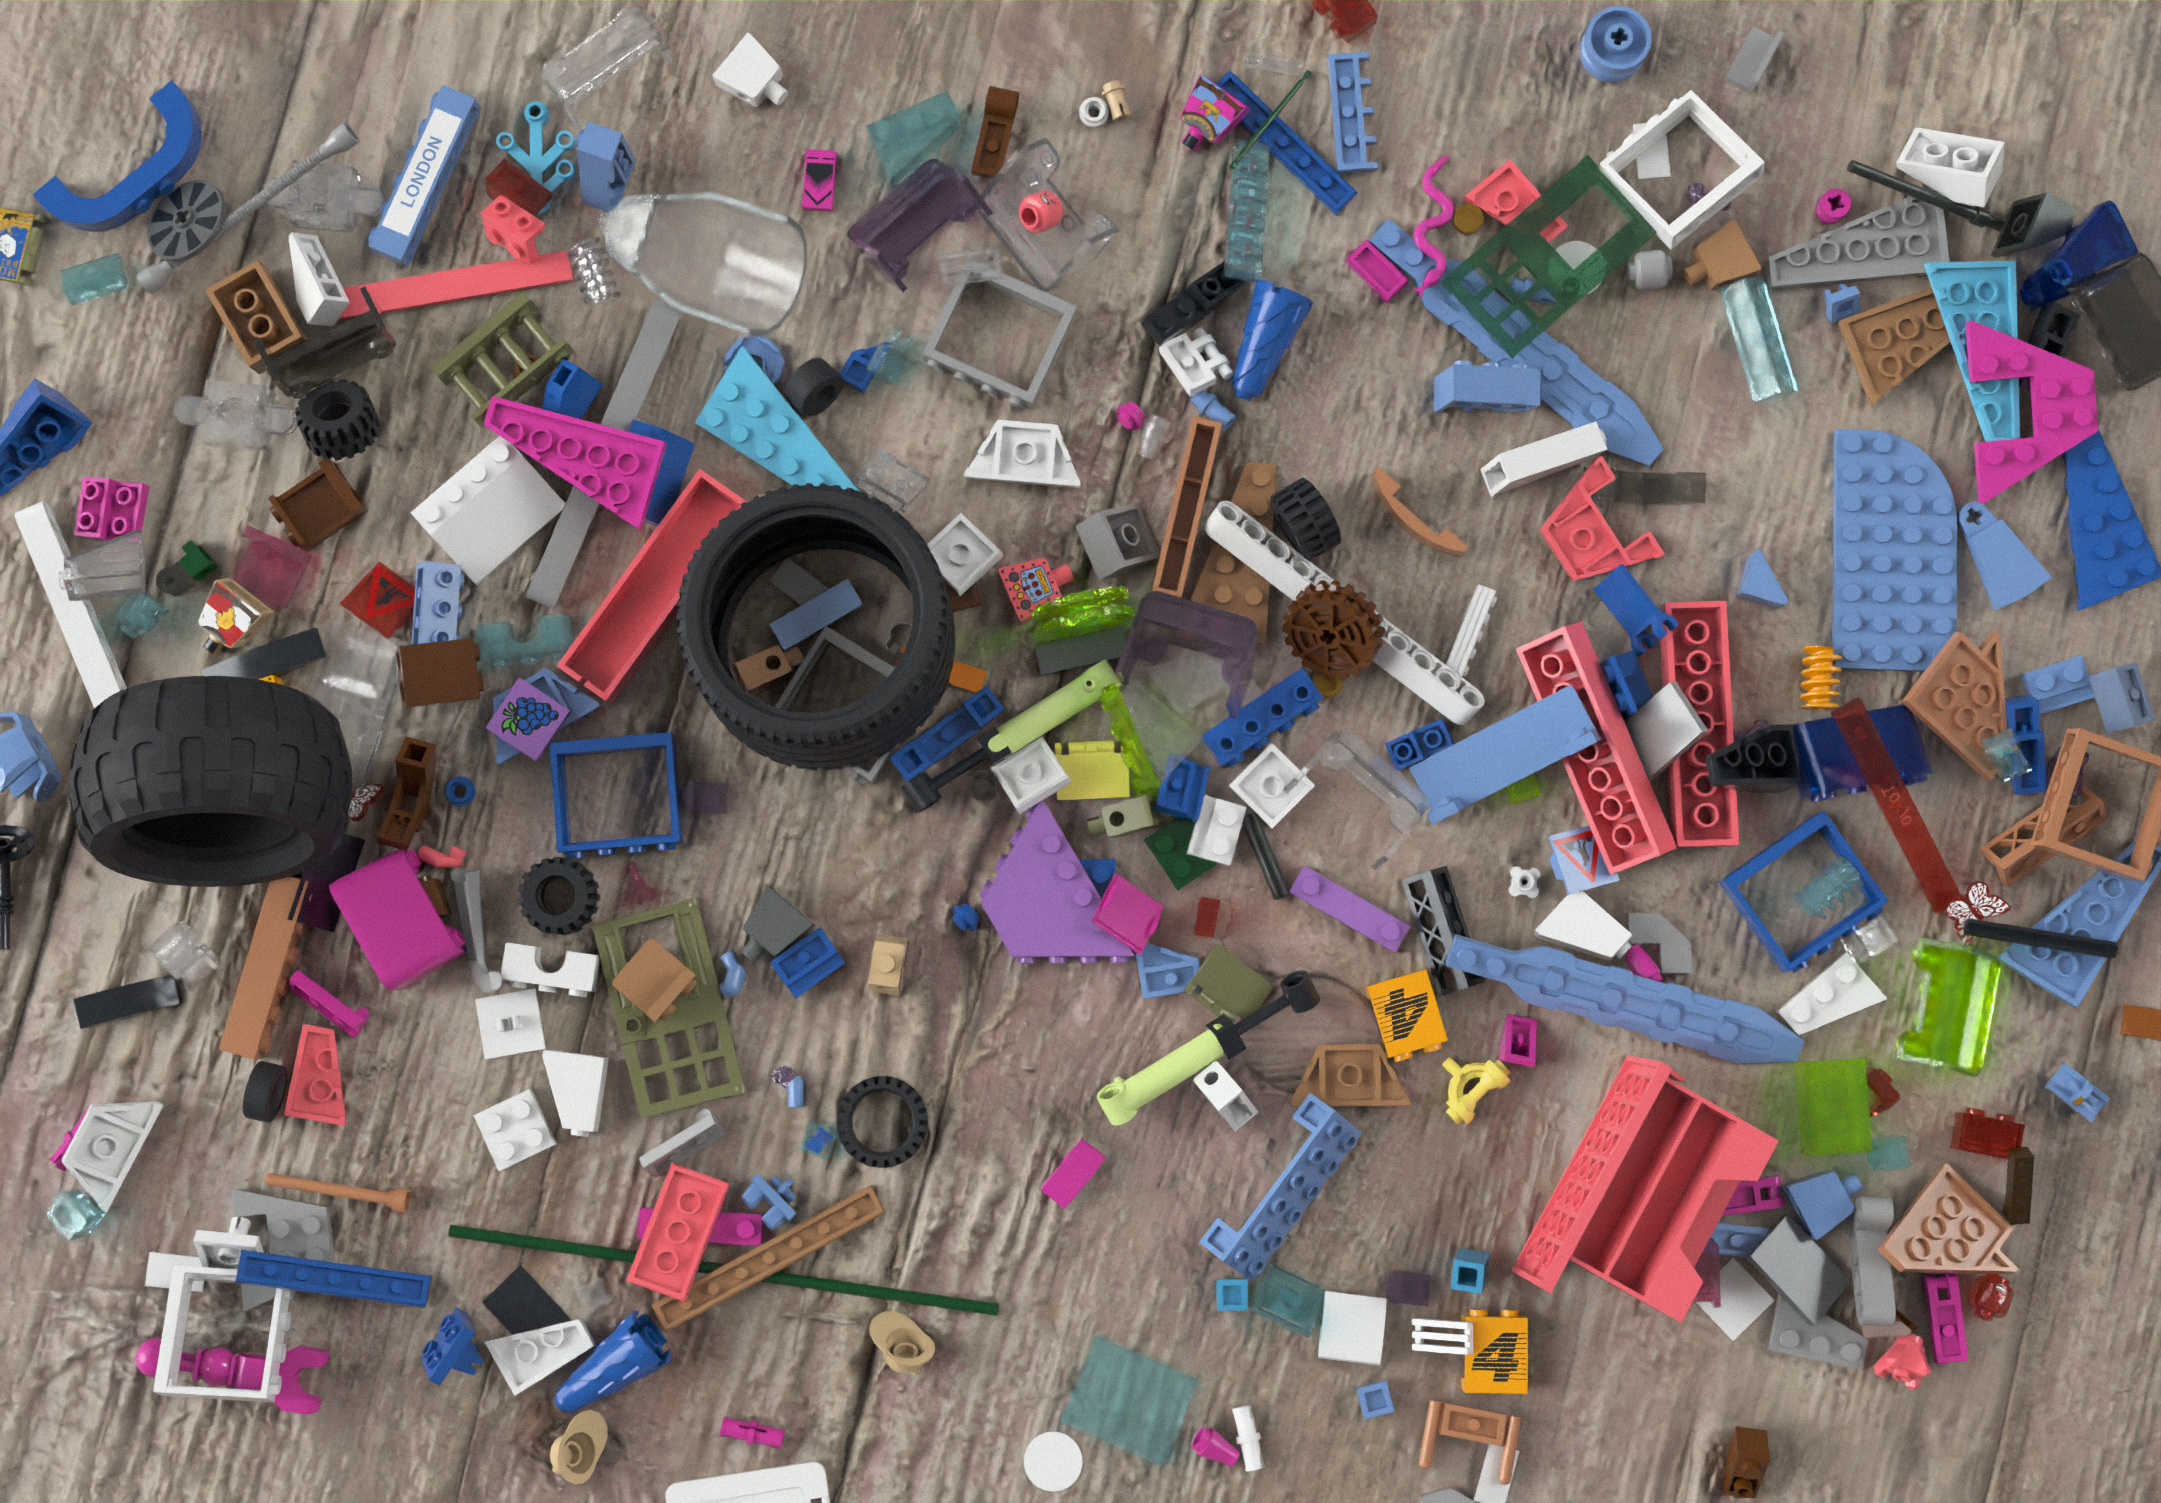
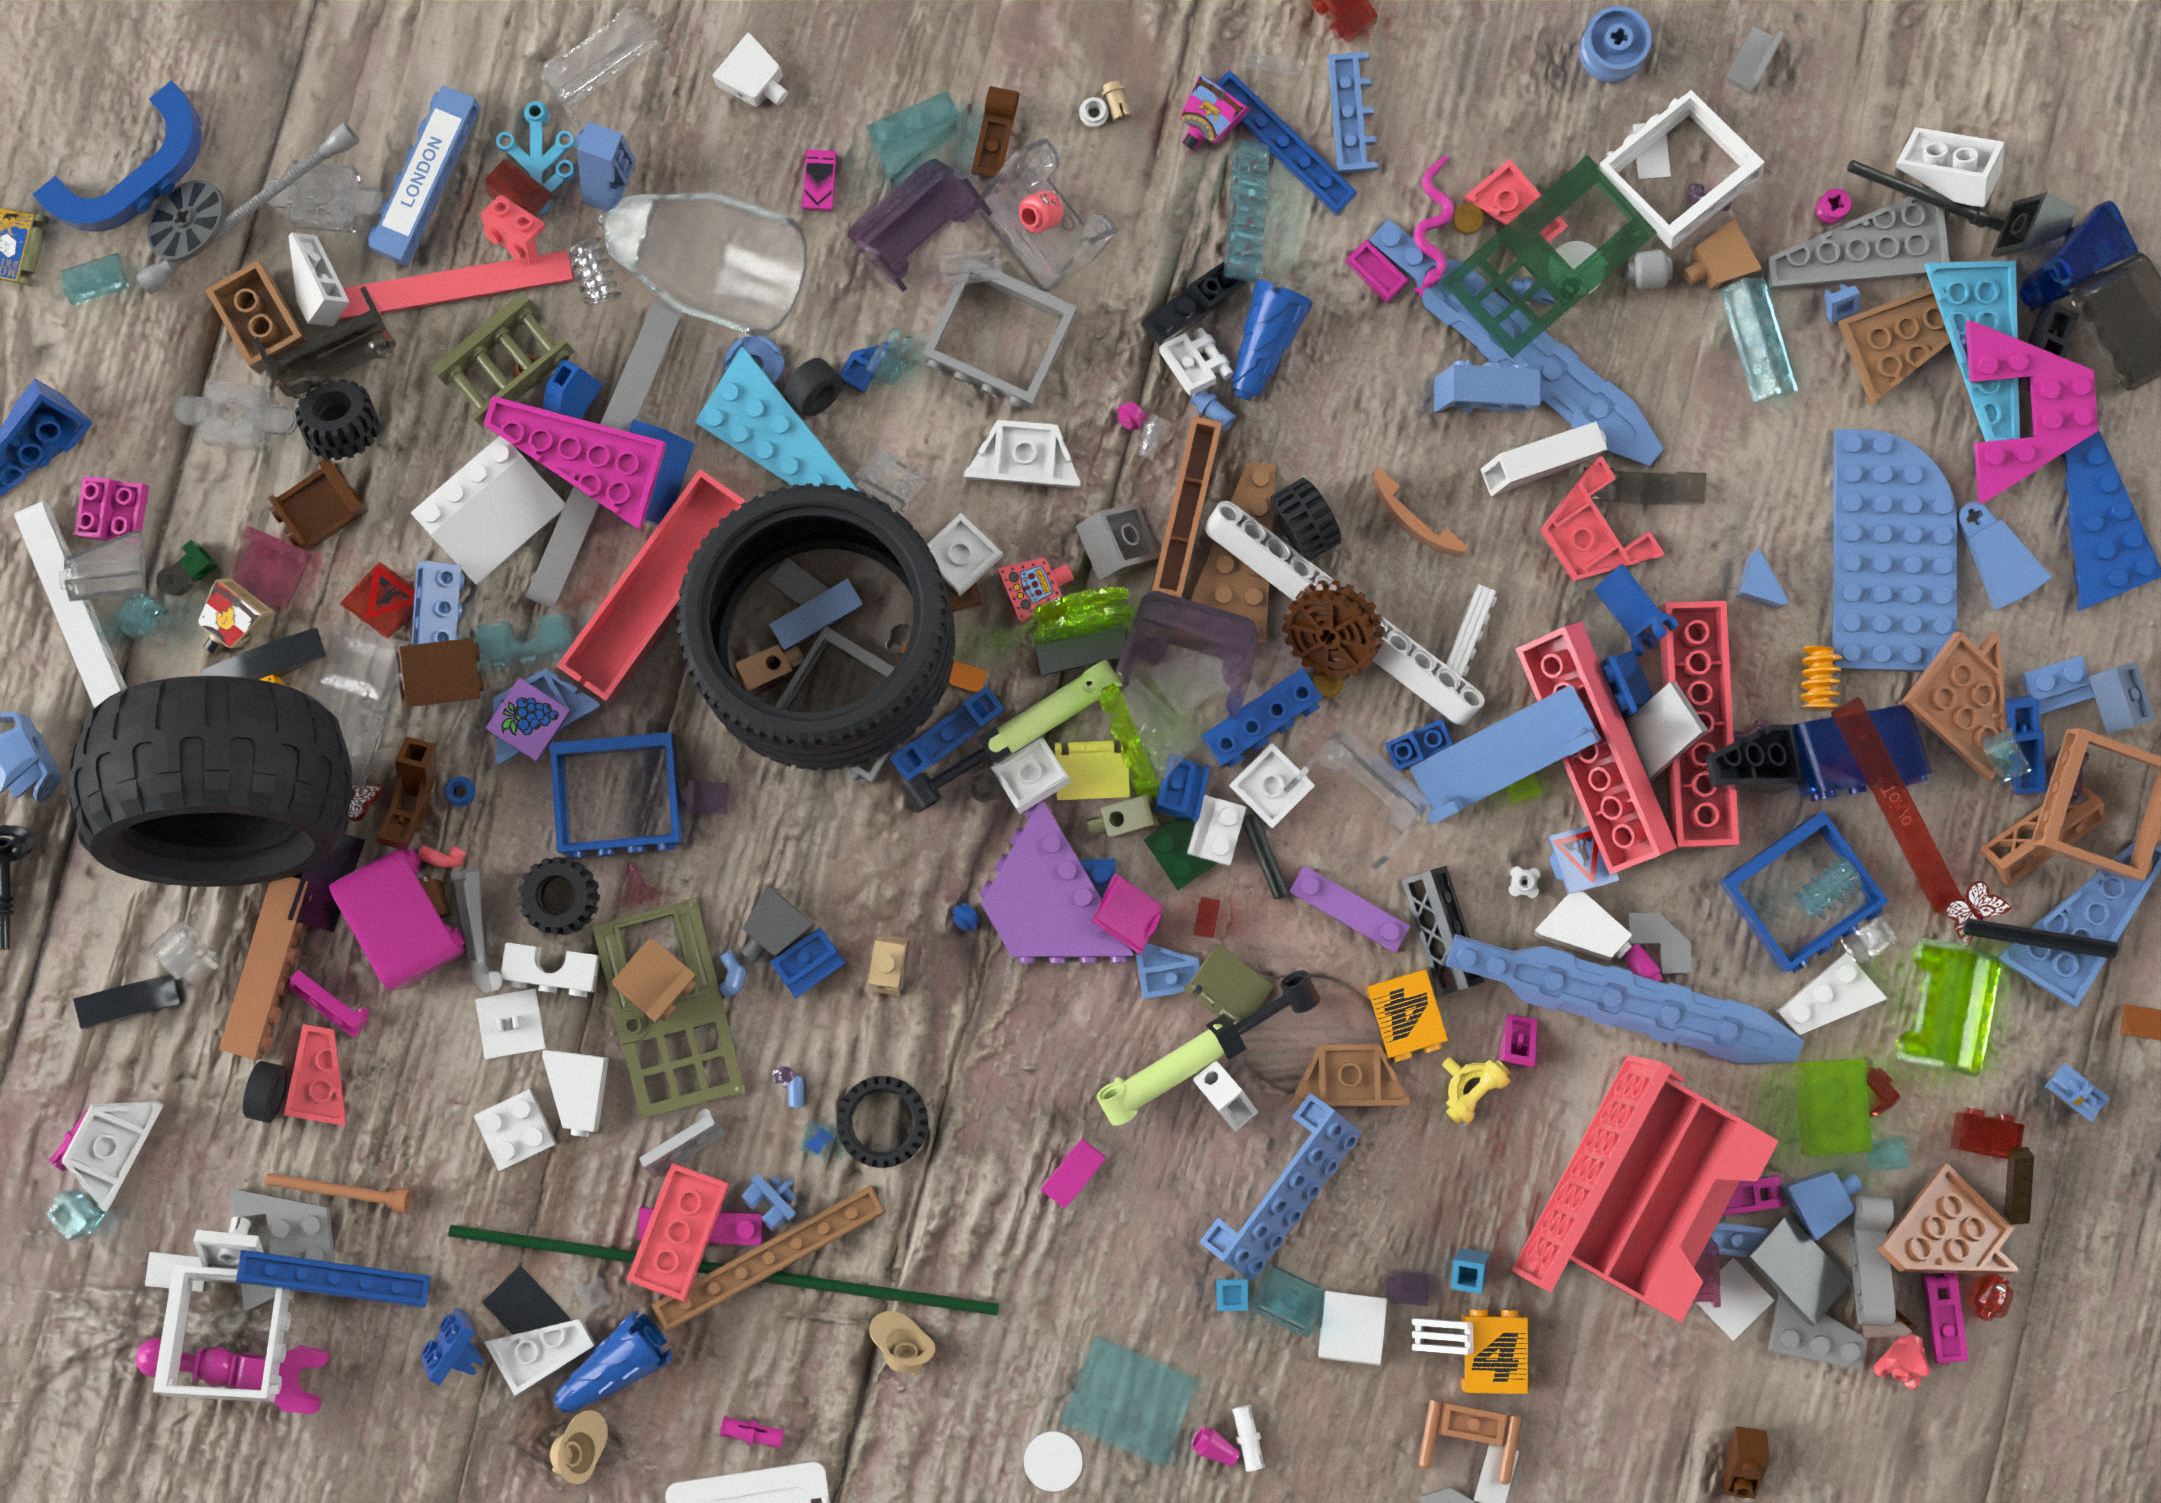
(1274, 114): dark green piece -> none
(1374, 1399): medium blue plate -> none

